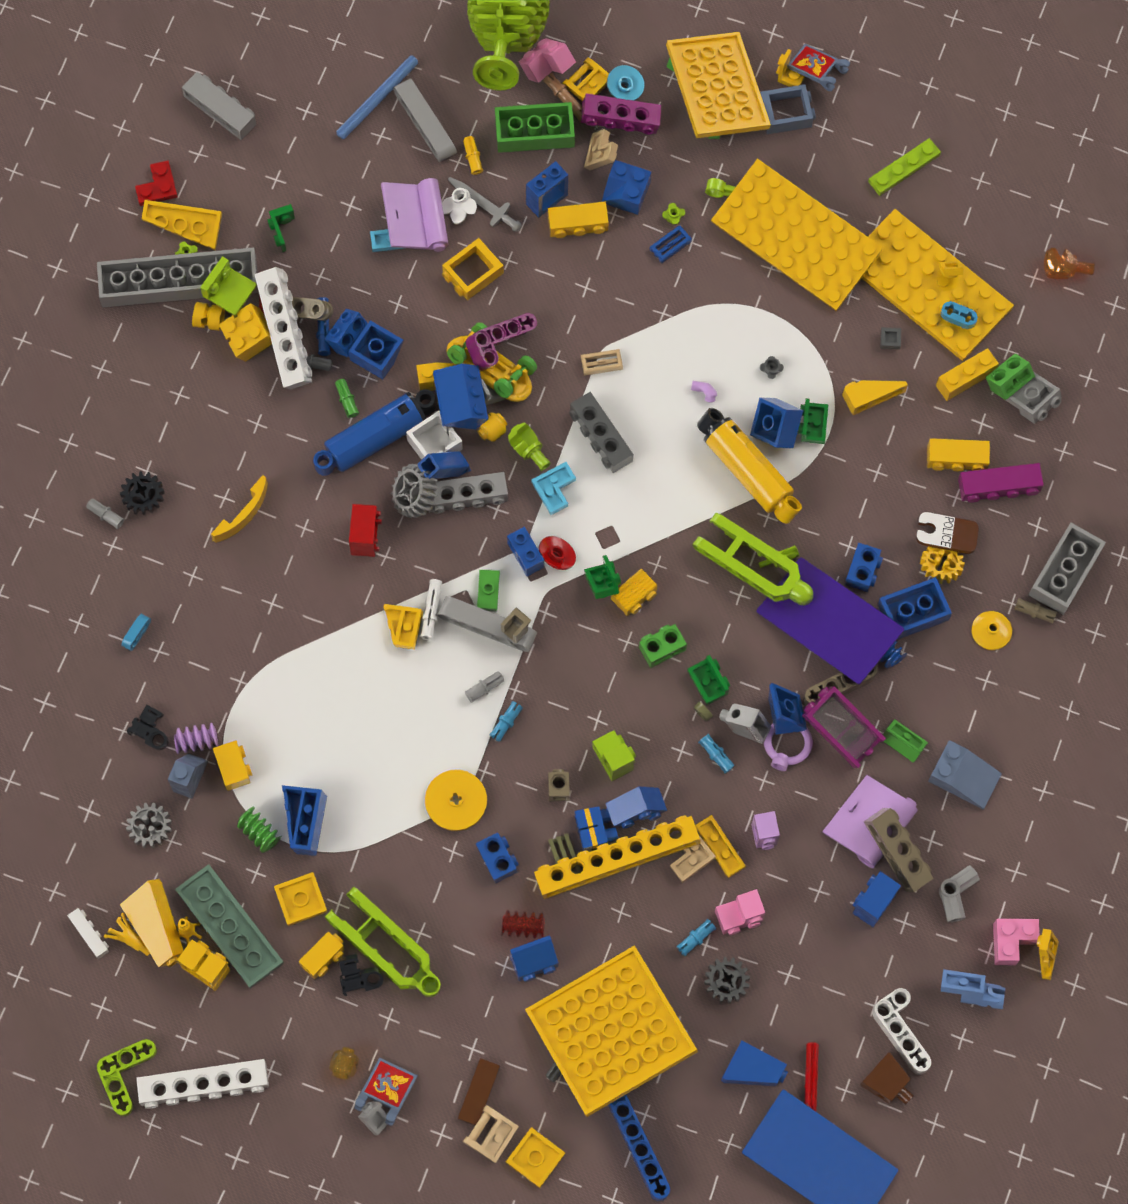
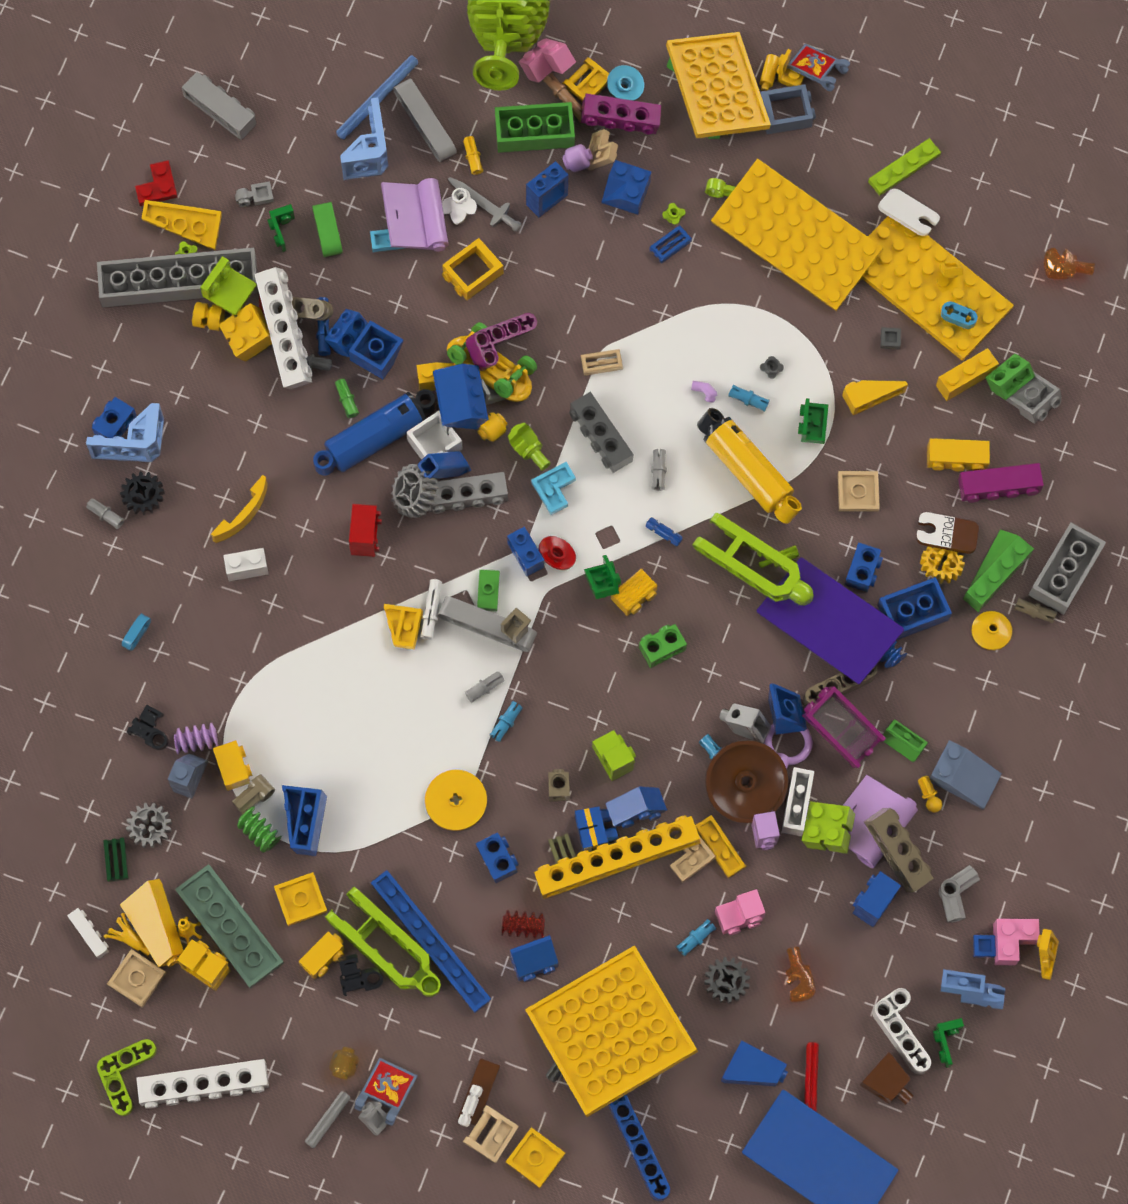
(114, 409): none -> blue brick
(114, 842): none -> dark green tile
(136, 978): none -> tan plate
(142, 441): none -> light blue bracket
(246, 564): none -> white brick
(258, 790): none -> dark tan piece
(260, 193): none -> light grey plate
(327, 229): none -> bright green beam
(327, 1119): none -> light grey axle
(362, 160): none -> light blue bracket
(431, 941): none -> blue plate
(470, 1105): none -> white axle
(577, 158): none -> lavender head
(578, 219): yellow brick -> none
(658, 469): none -> light grey pin
(664, 531): none -> blue axle
(703, 712): olive tile -> none
(709, 680): green bracket -> none
(749, 398): none -> dark azure pin
(765, 786): none -> reddish brown dish
(769, 72): none -> yellow cylinder
(776, 422): blue slope -> none
(797, 801): none -> white brick
(801, 972): none -> clear orange piece
(825, 824): none -> lime piece
(858, 491): none -> tan plate
(908, 211): none -> white piece
(933, 803): none -> yellow axle
(951, 1028): none -> green bracket
(984, 946): none -> blue plate
(1000, 564): none -> bright green wedge

